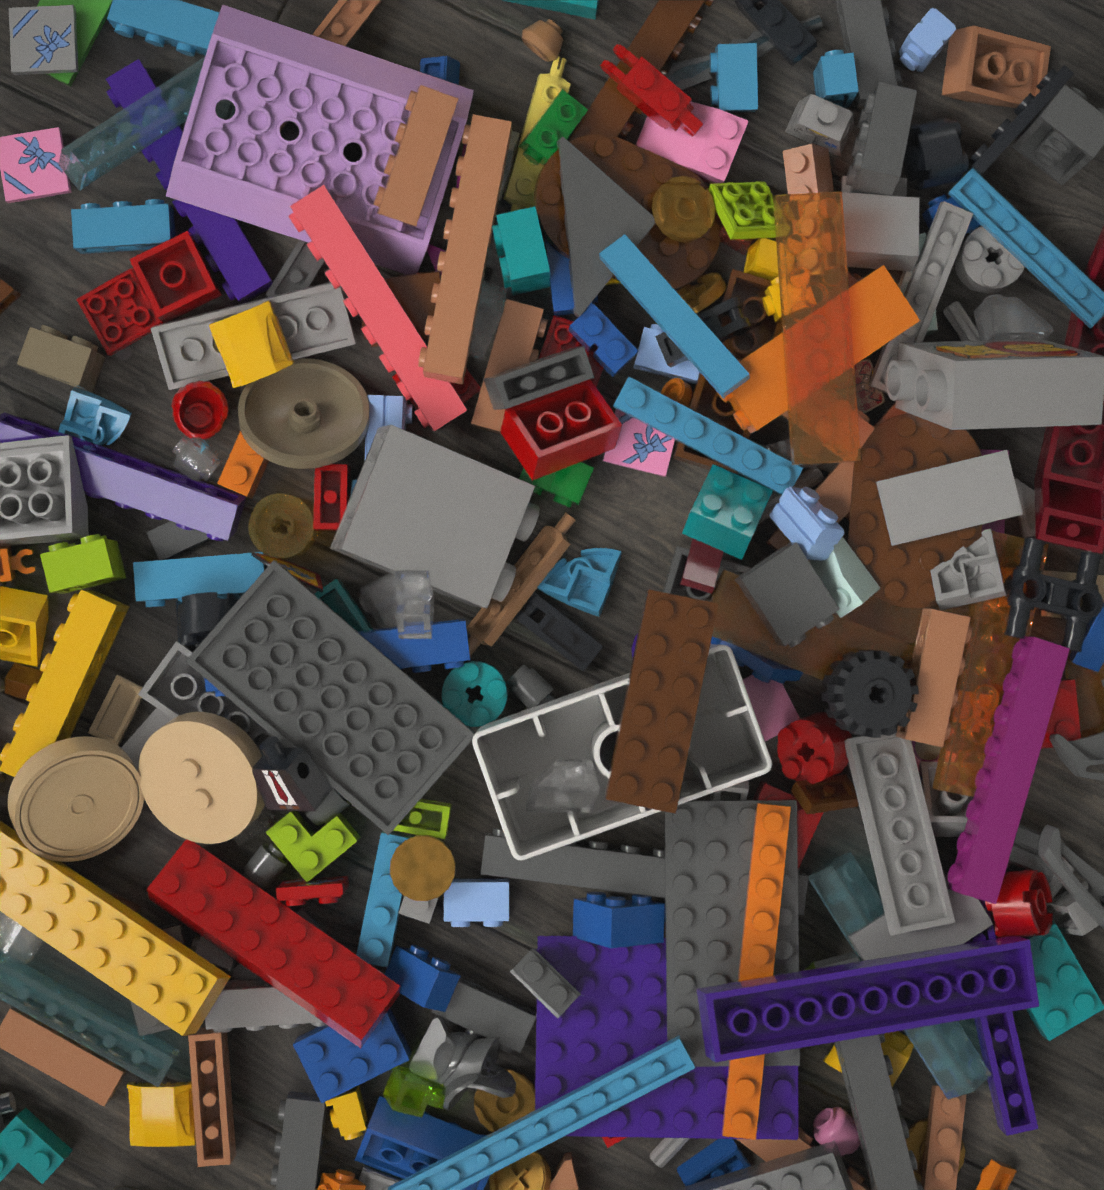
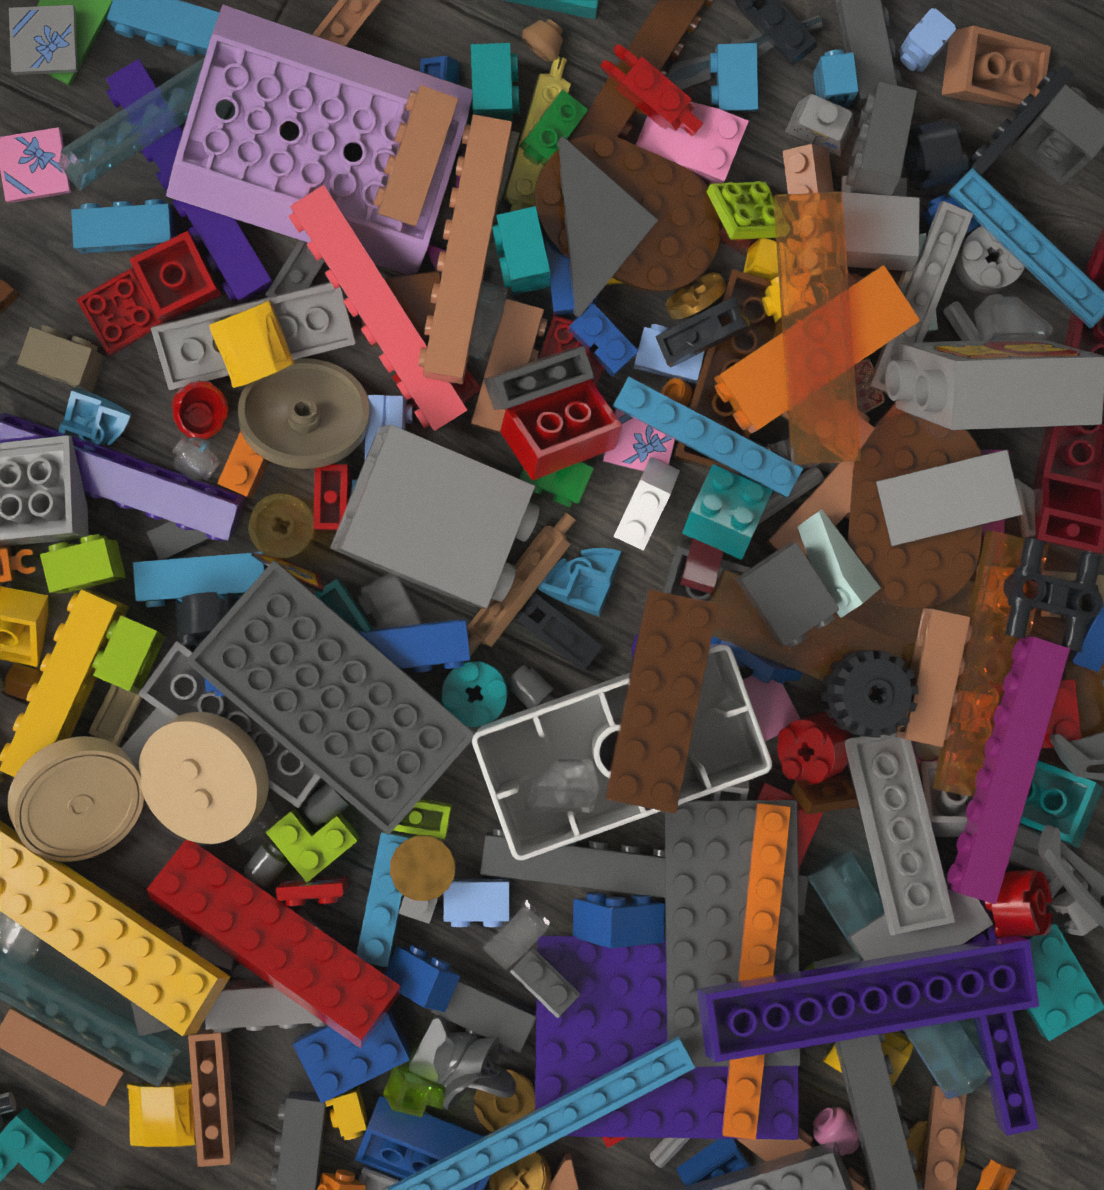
(128, 654): none -> lime brick
(289, 778): black torso -> none
(414, 604): clear brick -> none
(492, 79): none -> teal brick
(516, 935): none -> clear slope
(647, 503): none -> white brick
(674, 316): dark azure tile -> none
(683, 209): pearl gold tile -> none
(807, 522): light blue brick -> none
(970, 575): light grey slope -> none
(1060, 801): none -> teal slope

